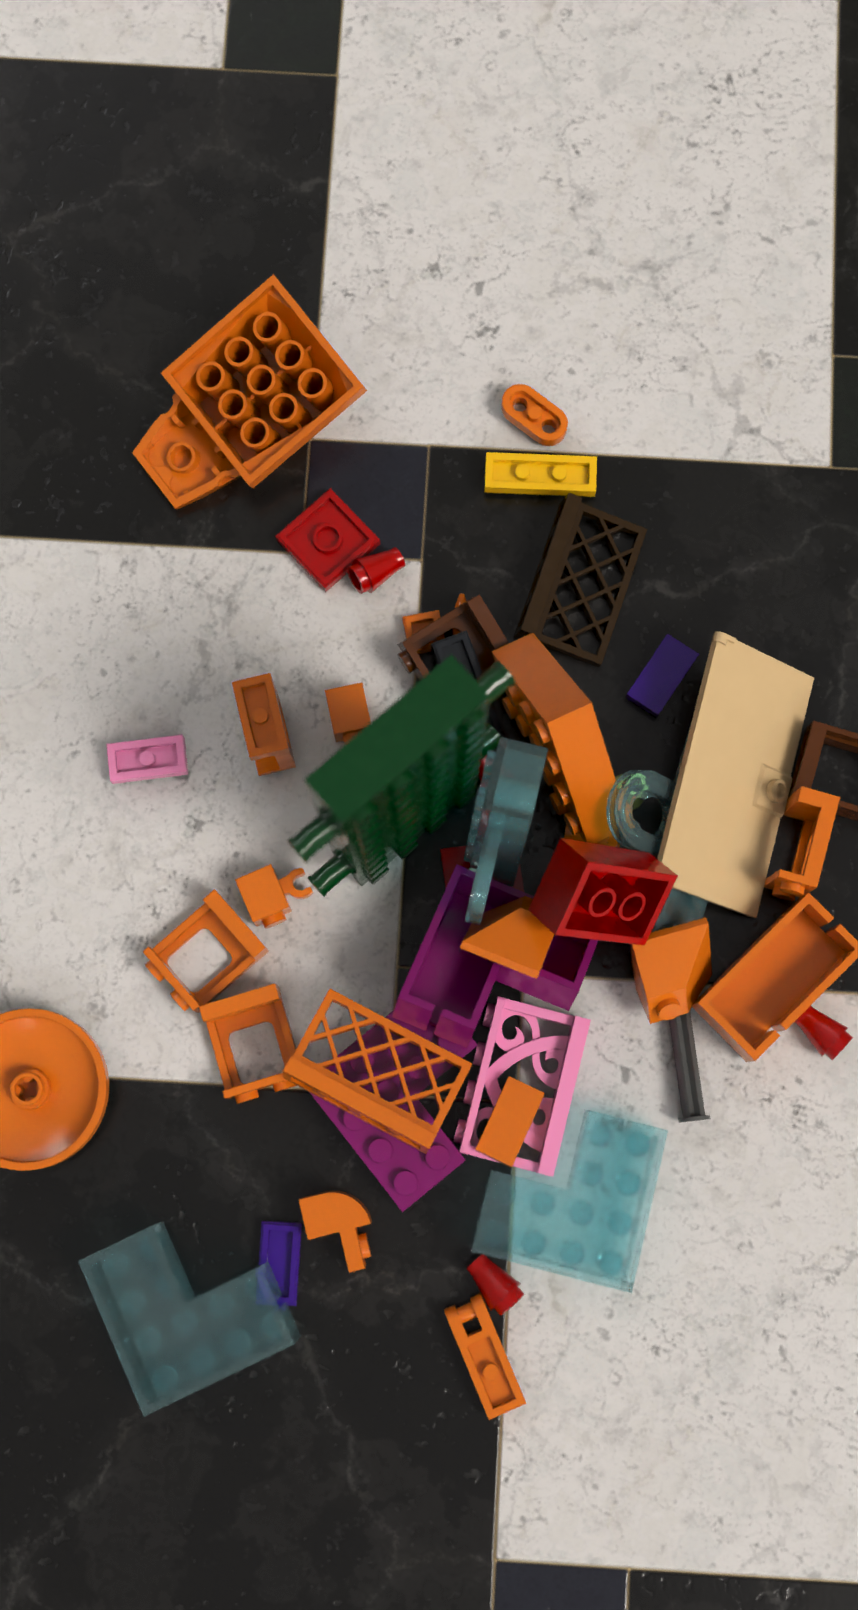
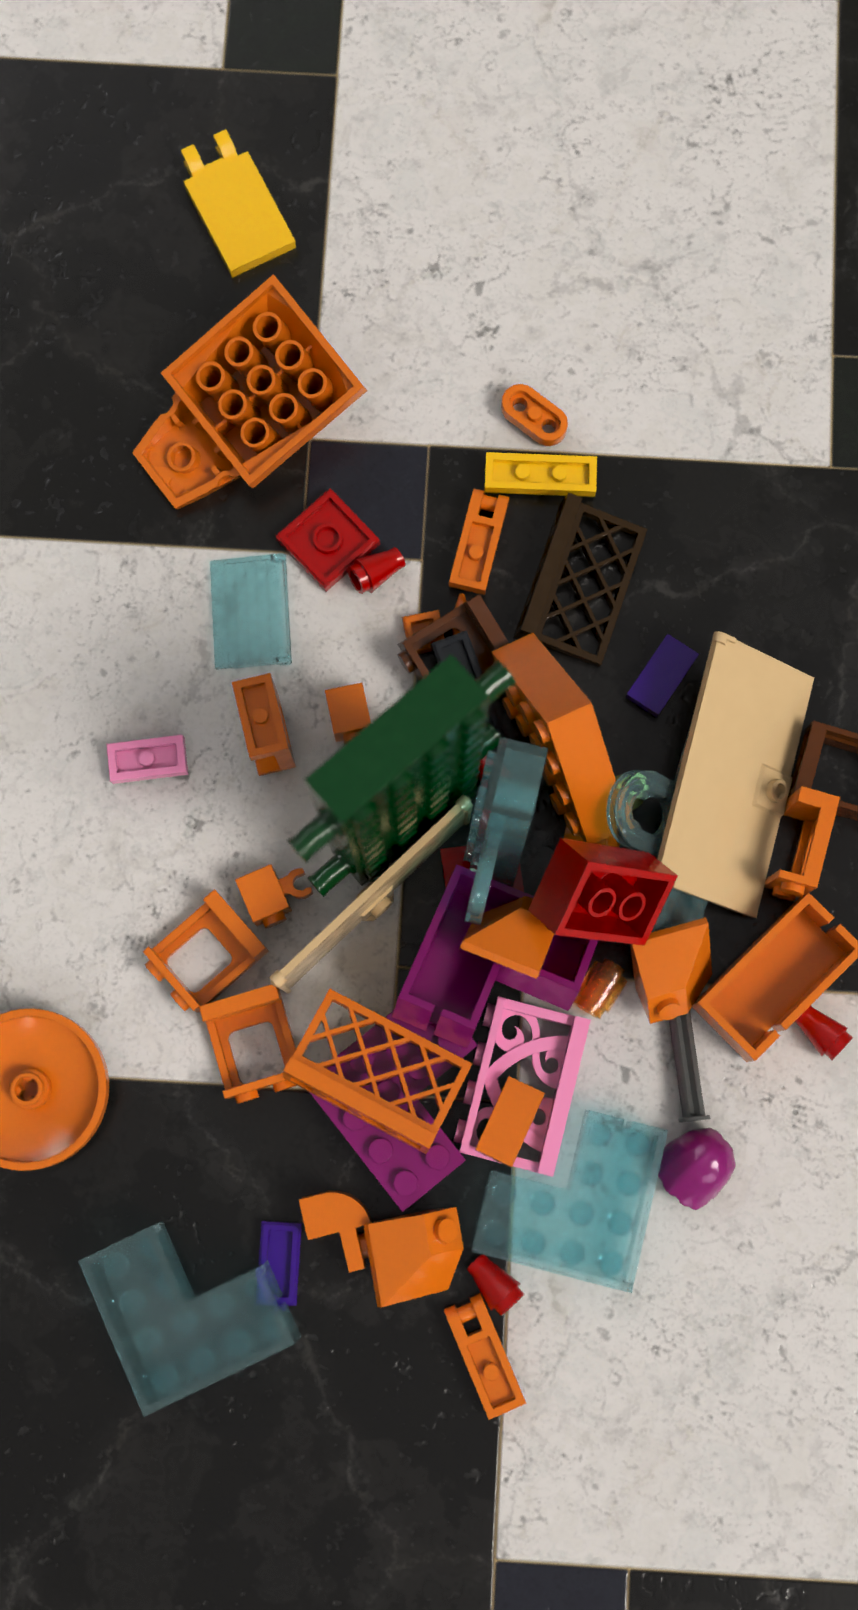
(236, 207): none -> yellow tile
(250, 611): none -> clear light blue piece
(375, 897): none -> tan door
(413, 1254): none -> orange slope
(478, 543): none -> orange plate
(600, 988): none -> clear orange brick
(696, 1166): none -> magenta hair

